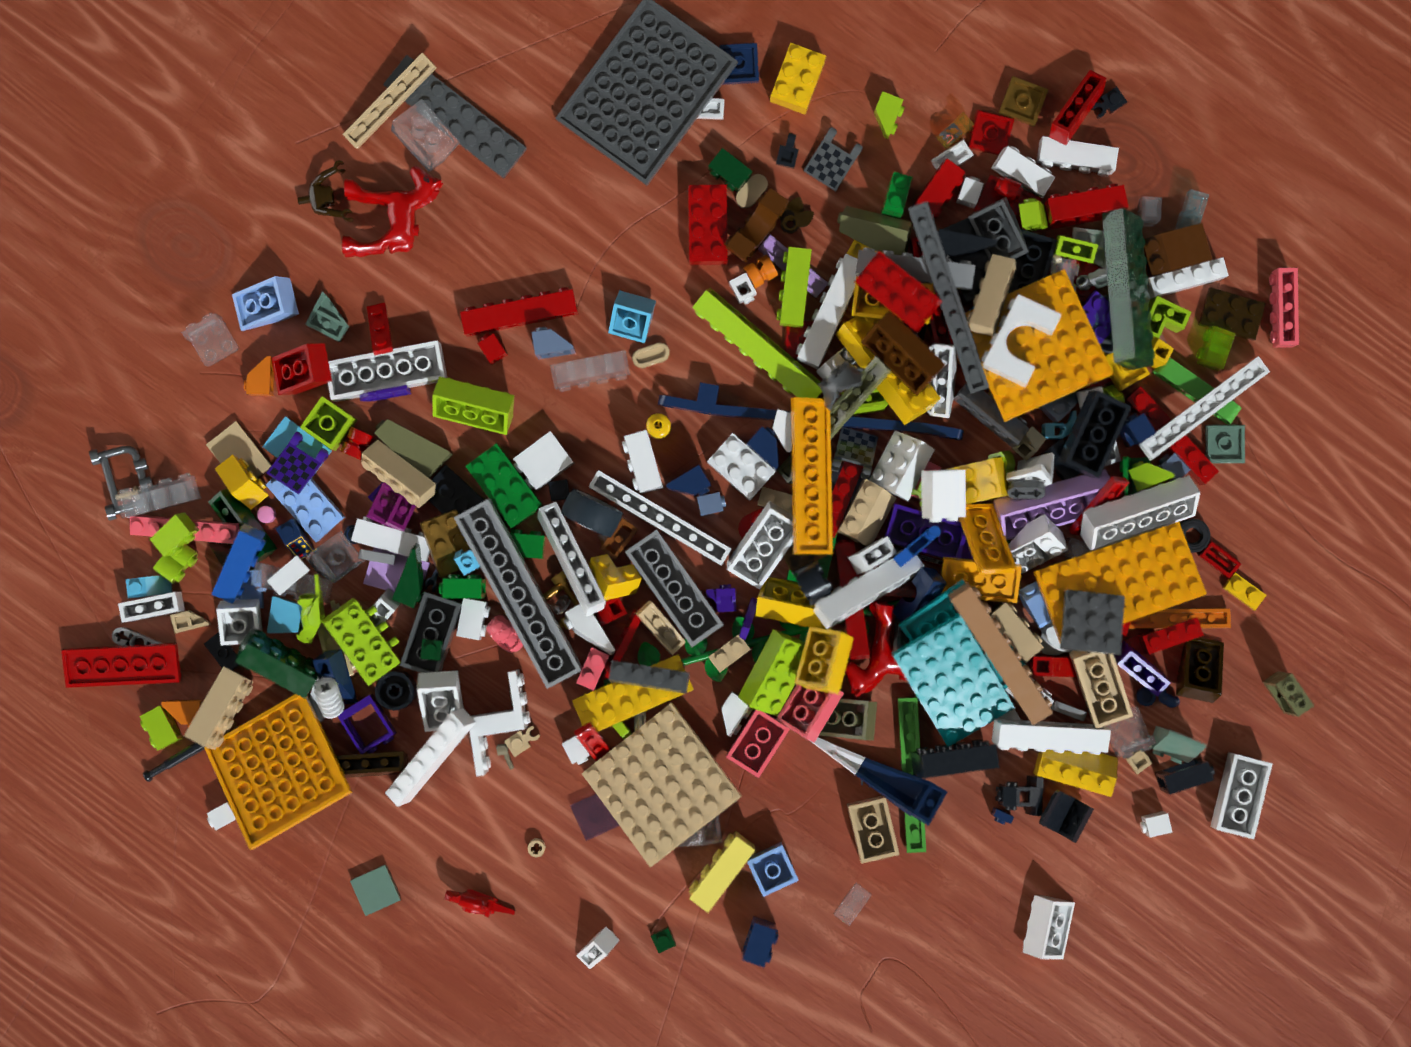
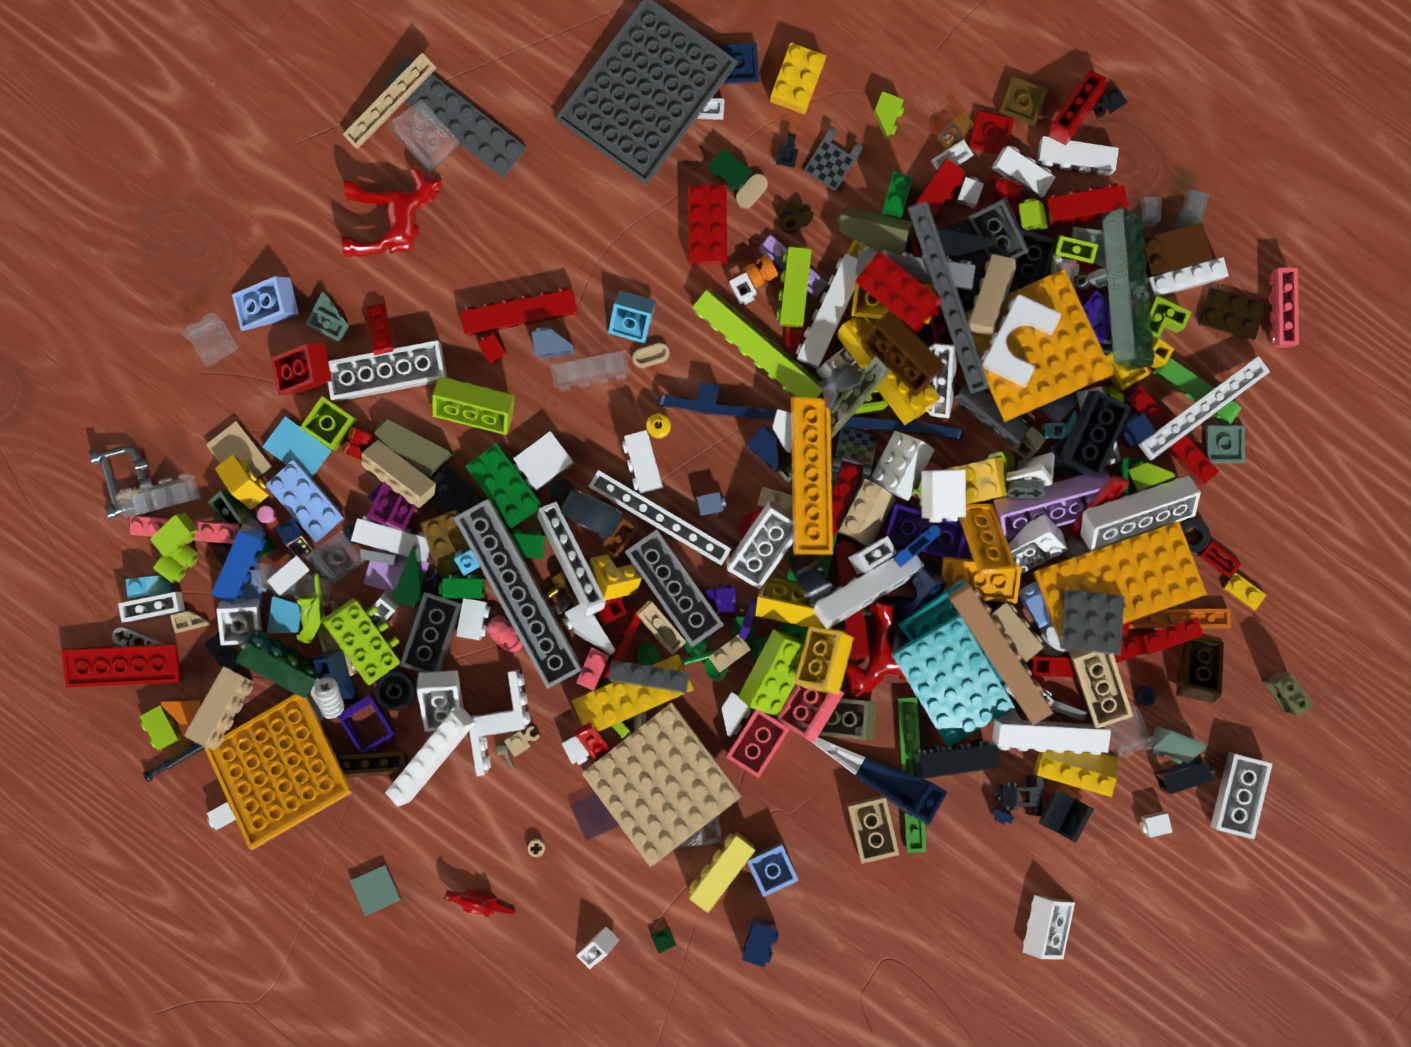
(260, 379): orange slope -> none
(296, 467): dark purple flag -> none
(322, 196): dark brown piece -> none
(385, 393): dark purple window -> none
(431, 649): dark green plate -> none
(691, 483): dark blue slope -> none
(741, 466): white brick -> none
(758, 225): reddish brown brick -> none
(852, 904): clear plate -> none
(1139, 761): tan tile -> none
(1142, 669): brick -> none
(1168, 700): dark blue arm -> none
(1173, 464): sand blue brick -> none
(1215, 348): clear neon green brick -> none

